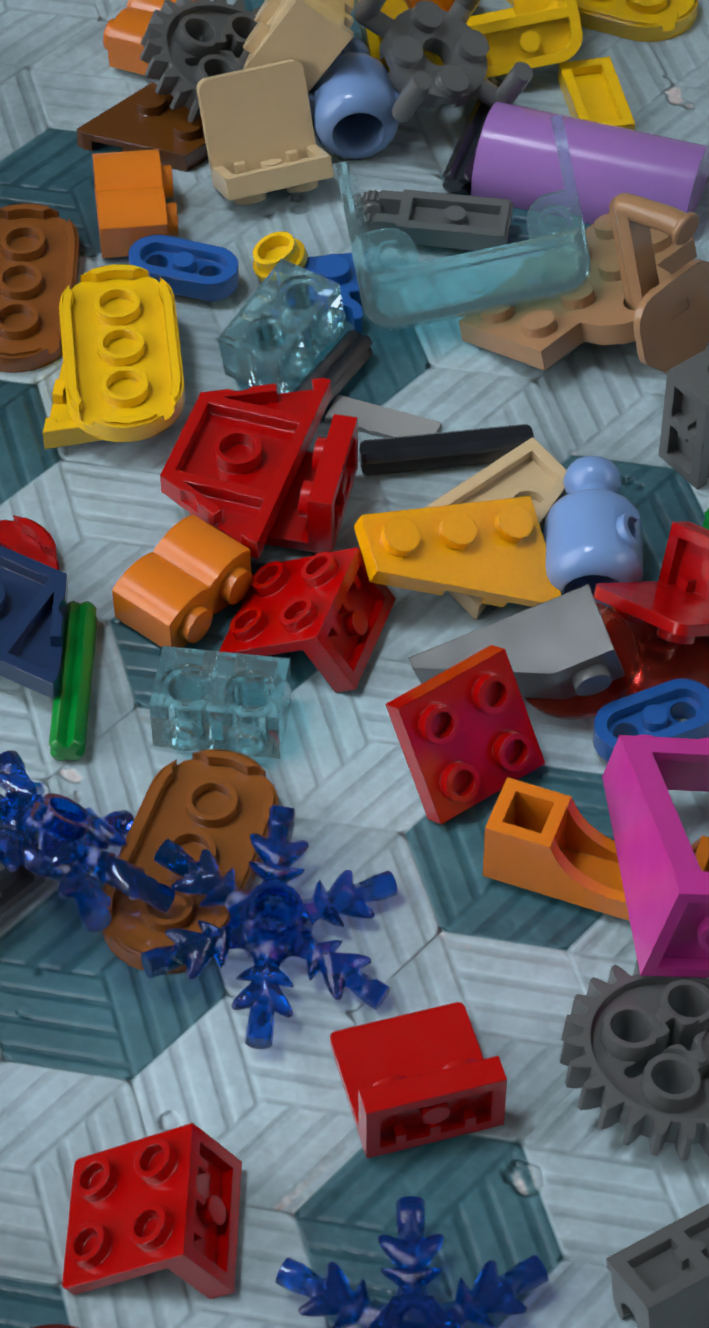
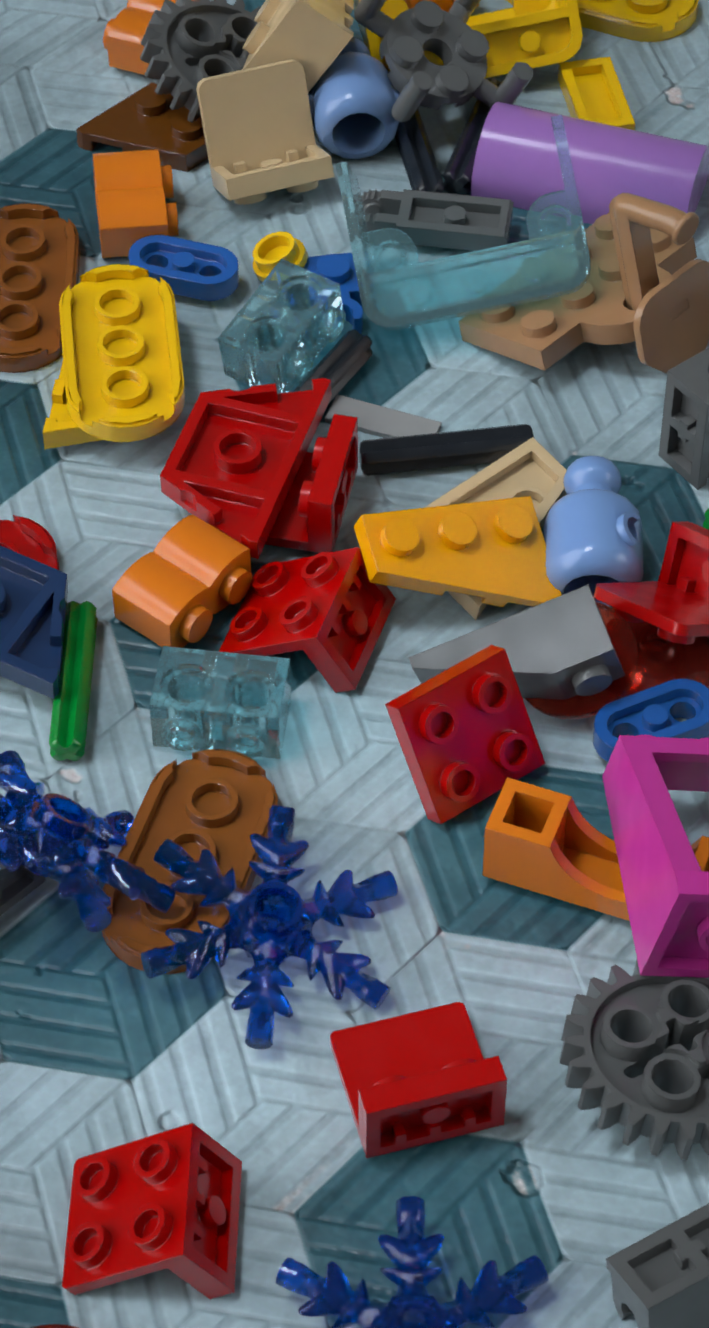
(418, 155): none -> black axle

